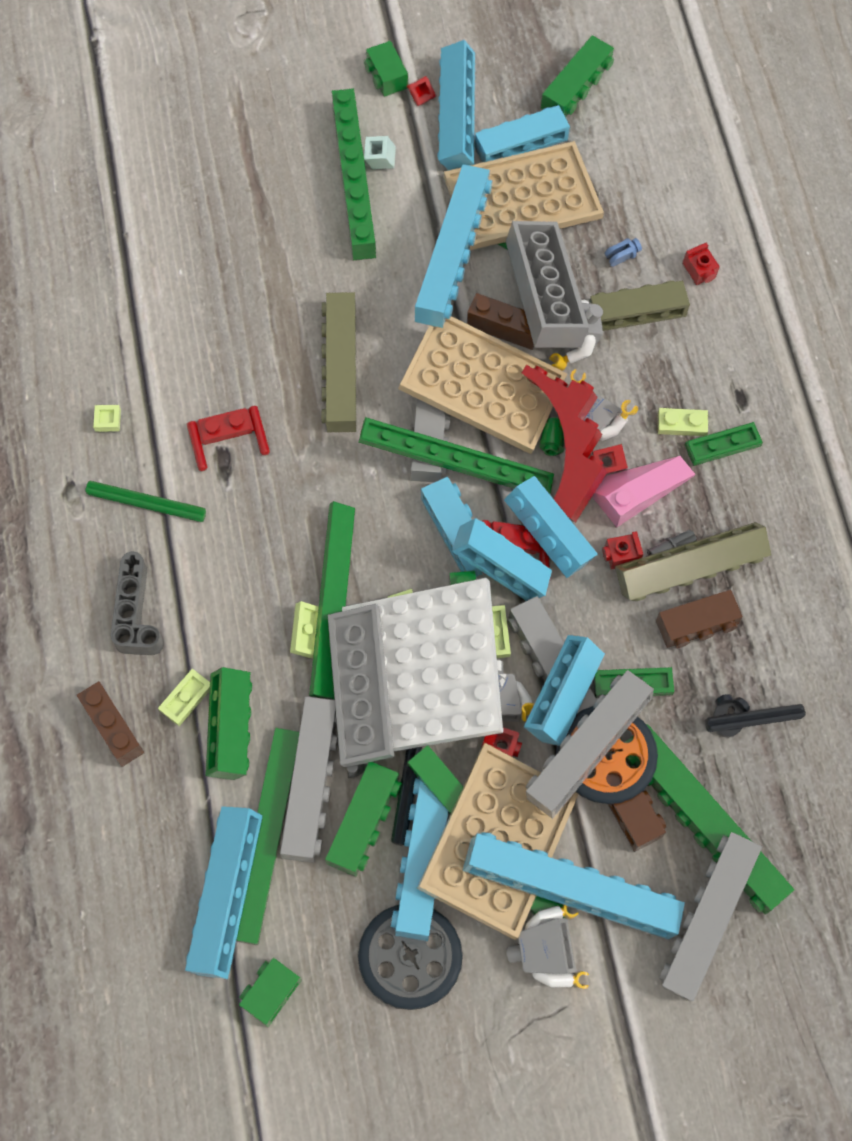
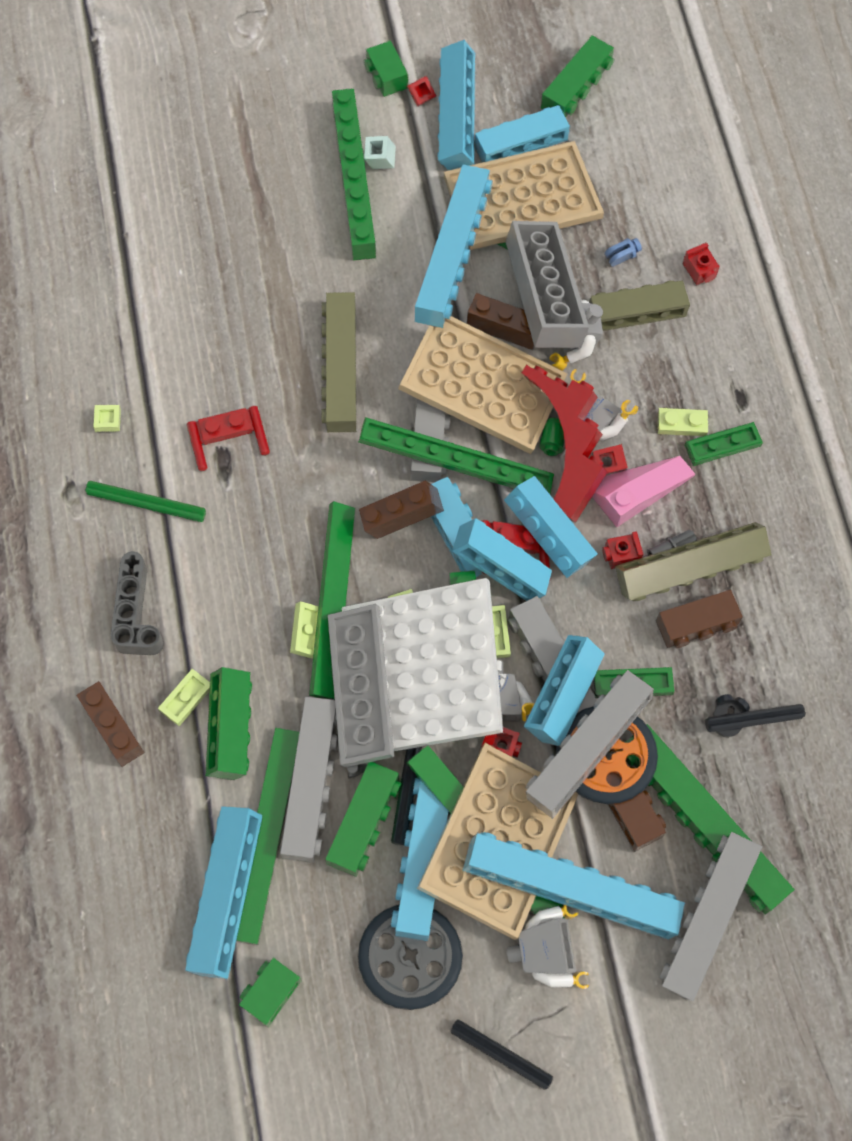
(401, 509): none -> reddish brown brick
(501, 1054): none -> black axle

